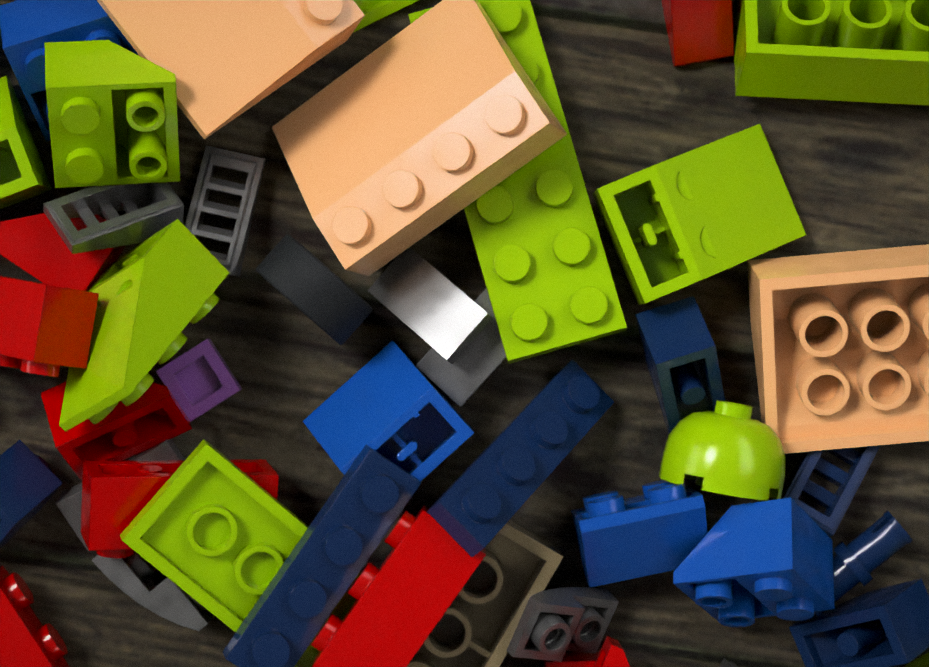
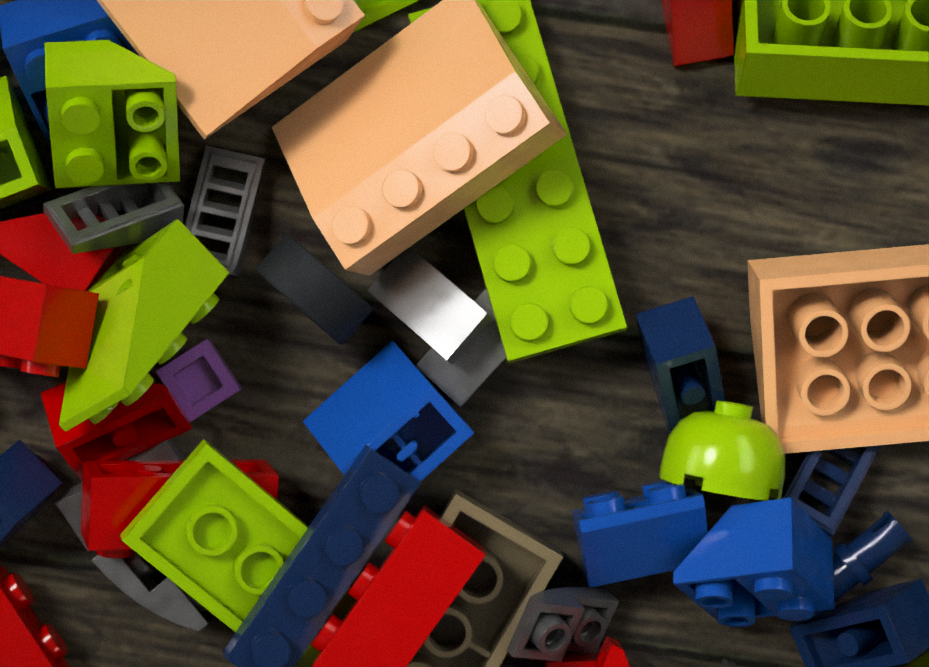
(520, 458): dark blue plate -> none
(698, 214): lime slope -> none

